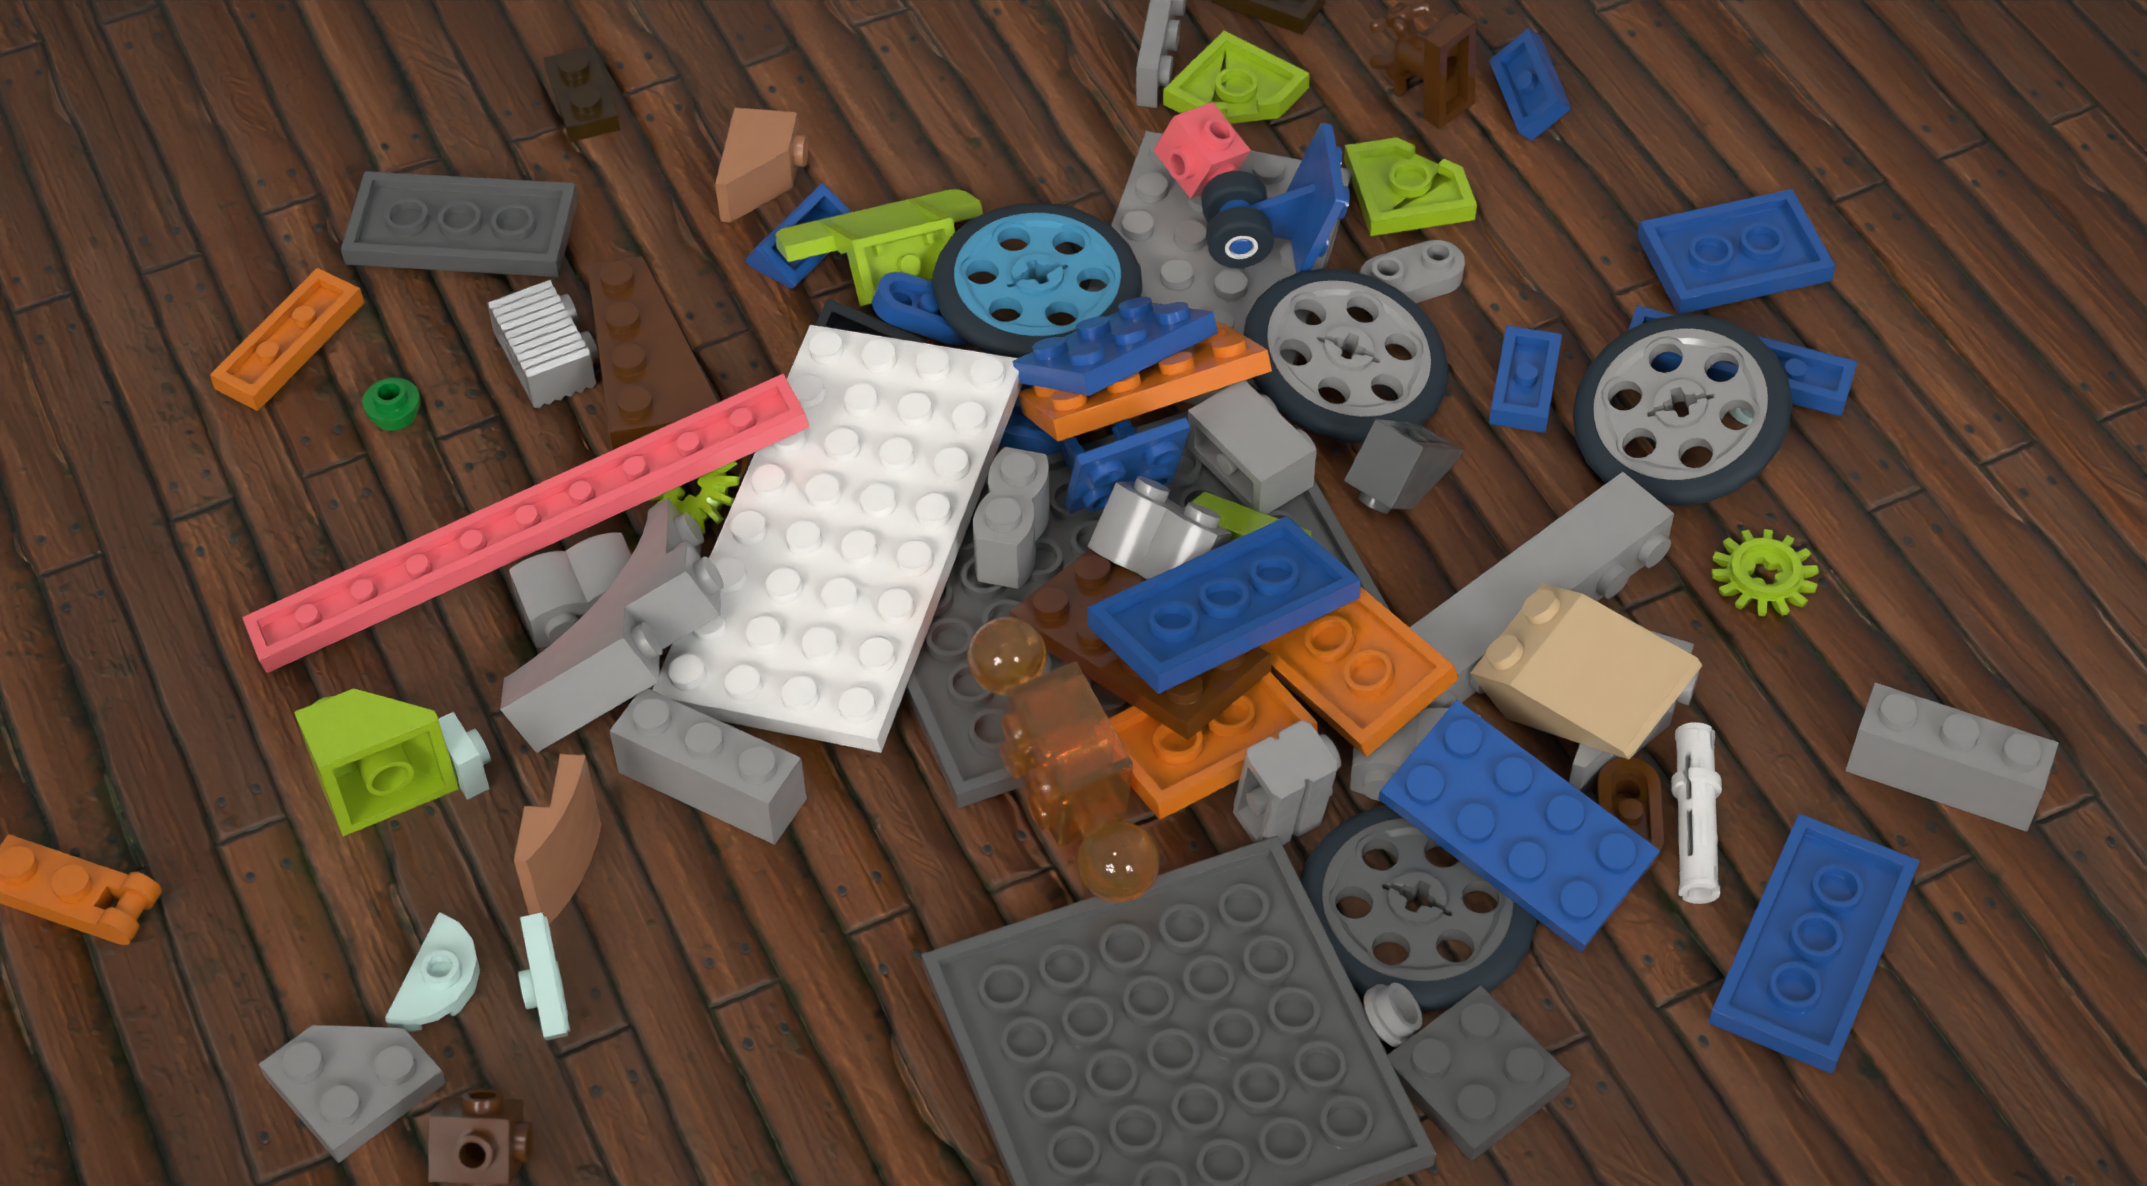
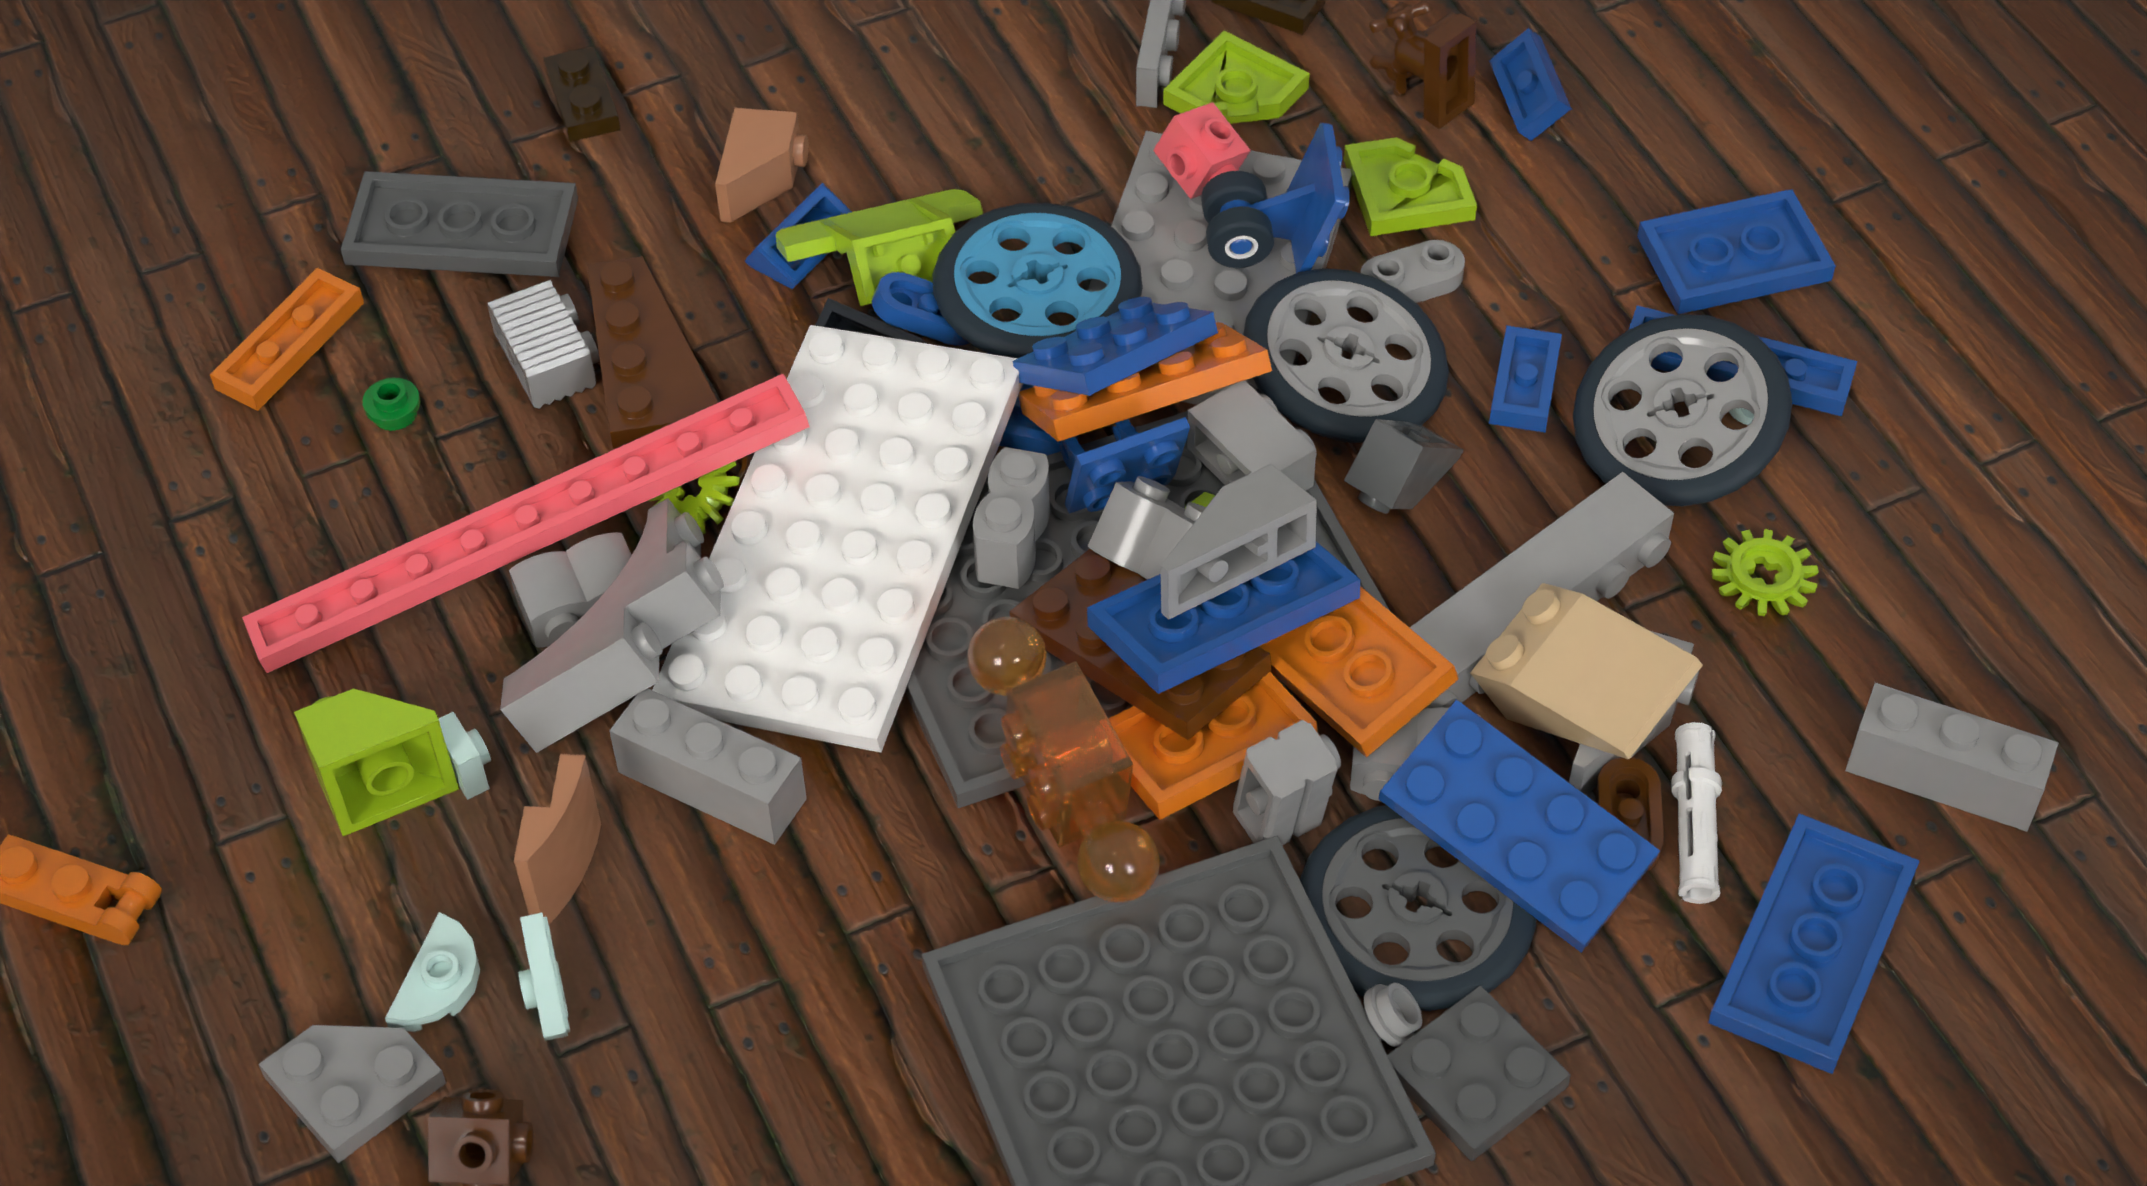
(1237, 537): none -> light grey slope

